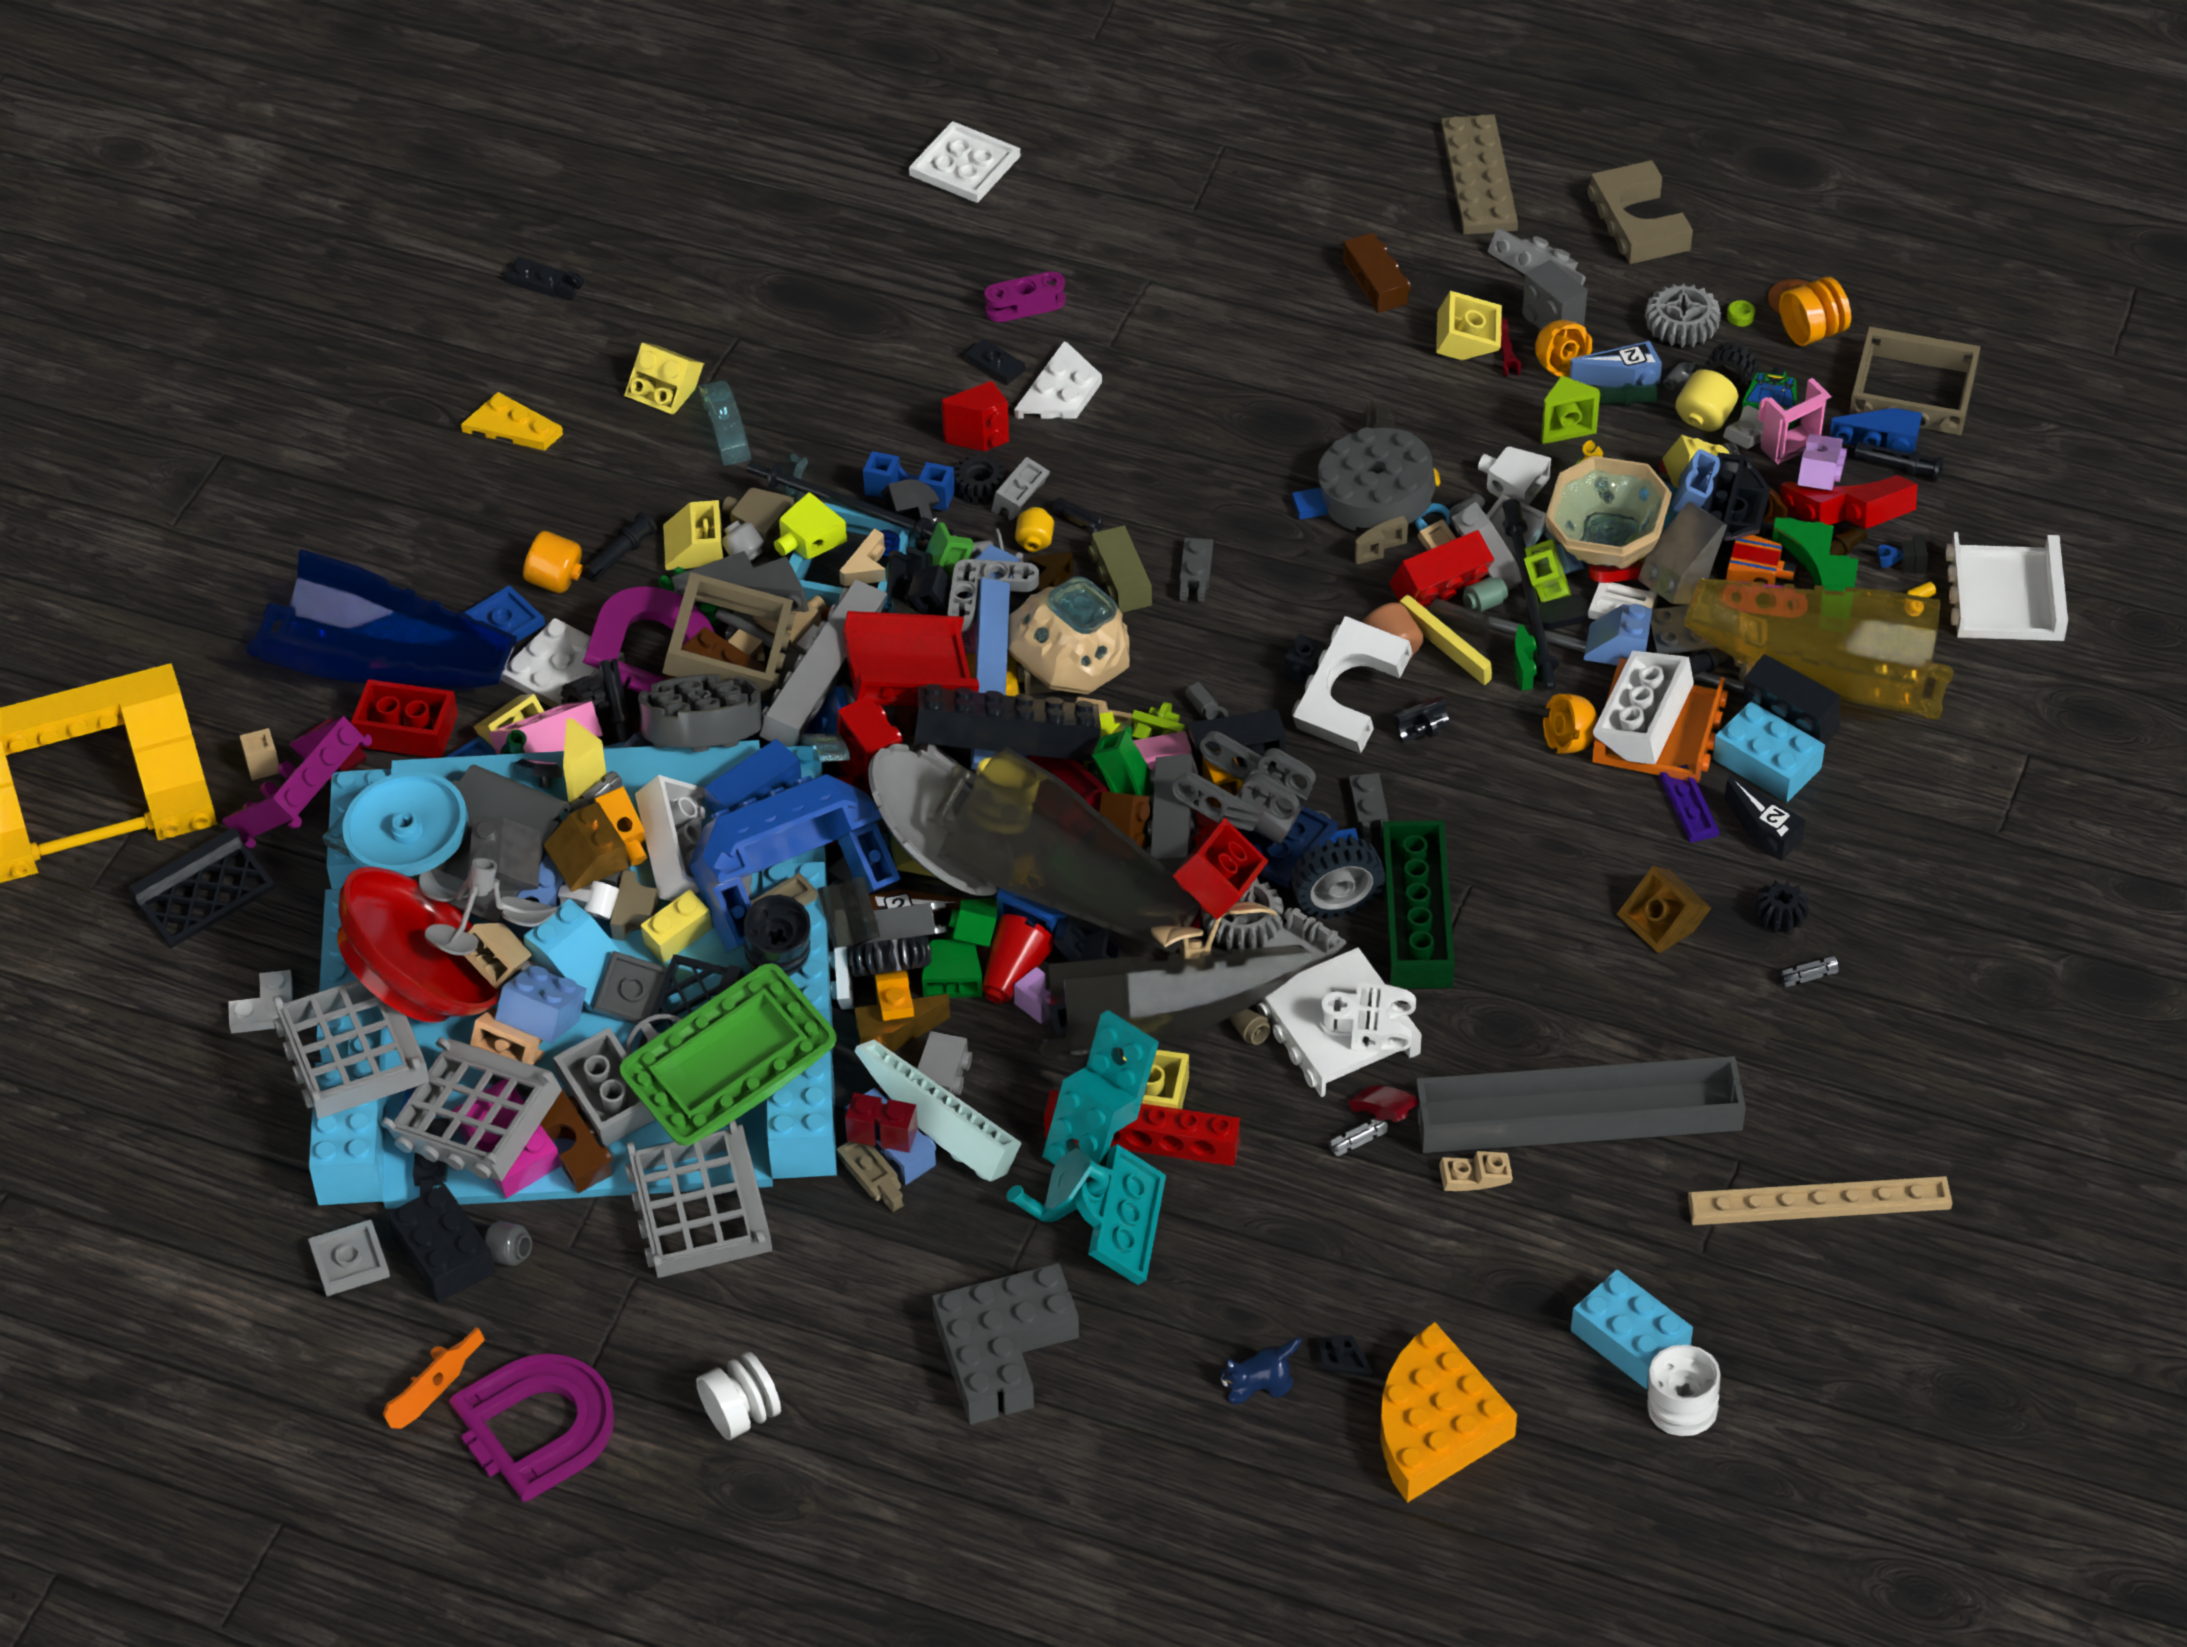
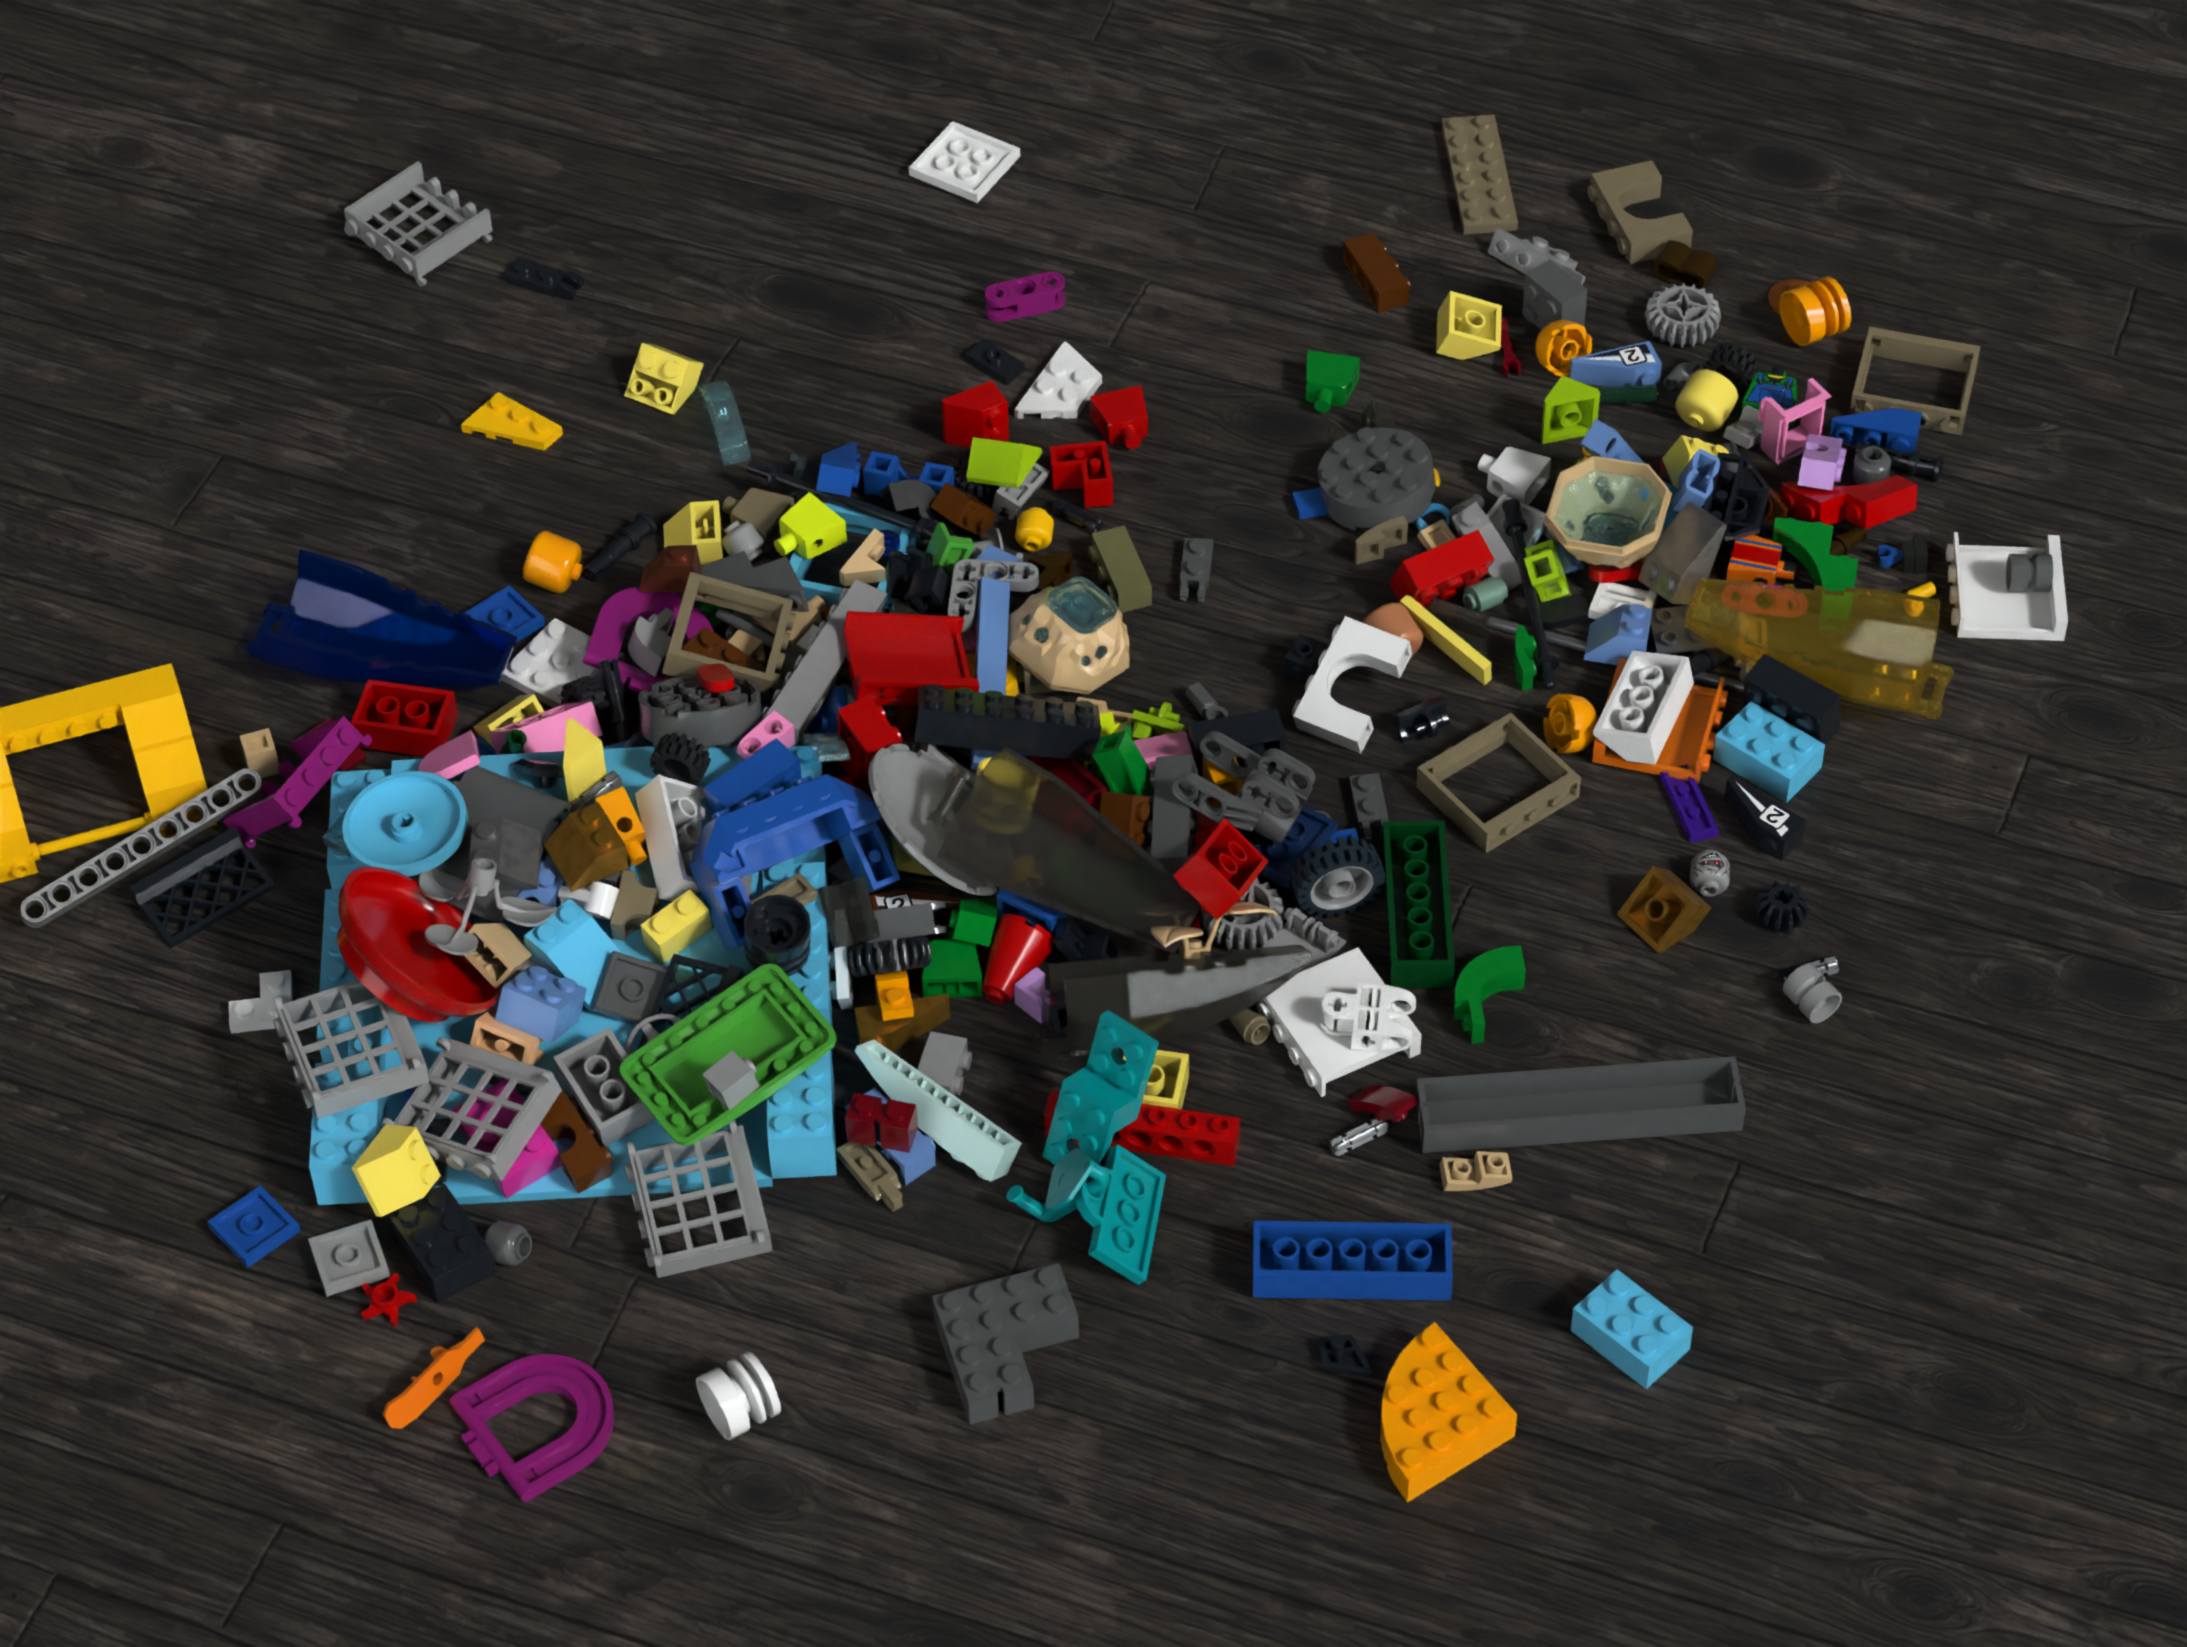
(133, 860): none -> light grey beam
(254, 1226): none -> blue plate
(386, 1299): none -> red animal
(395, 1169): none -> light yellow slope
(452, 757): none -> bright pink tile
(467, 229): none -> light grey window
(650, 641): none -> light grey brick
(671, 569): none -> copper slope
(680, 759): none -> black tyre
(715, 678): none -> red tile
(731, 1079): none -> light grey brick
(765, 733): none -> bright pink leg
(839, 470): none -> blue slope
(963, 509): none -> reddish brown brick
(1000, 462): none -> lime slope
(1085, 468): none -> red brick
(1121, 416): none -> red torso
(1264, 1370): dark blue animal -> none
(1330, 379): none -> green torso
(1352, 1260): none -> blue brick
(1486, 974): none -> green arch
(1489, 835): none -> dark tan window
(1606, 442): none -> medium blue piece
(1682, 264): none -> dark brown brick
(1683, 1390): white wheel -> none
(1708, 872): none -> light grey head
(1741, 313): lime tile -> none
(1816, 996): none -> light grey wheel
(1819, 1200): tan tile -> none
(1871, 465): none -> dark grey head
(2027, 572): none -> dark grey wheel

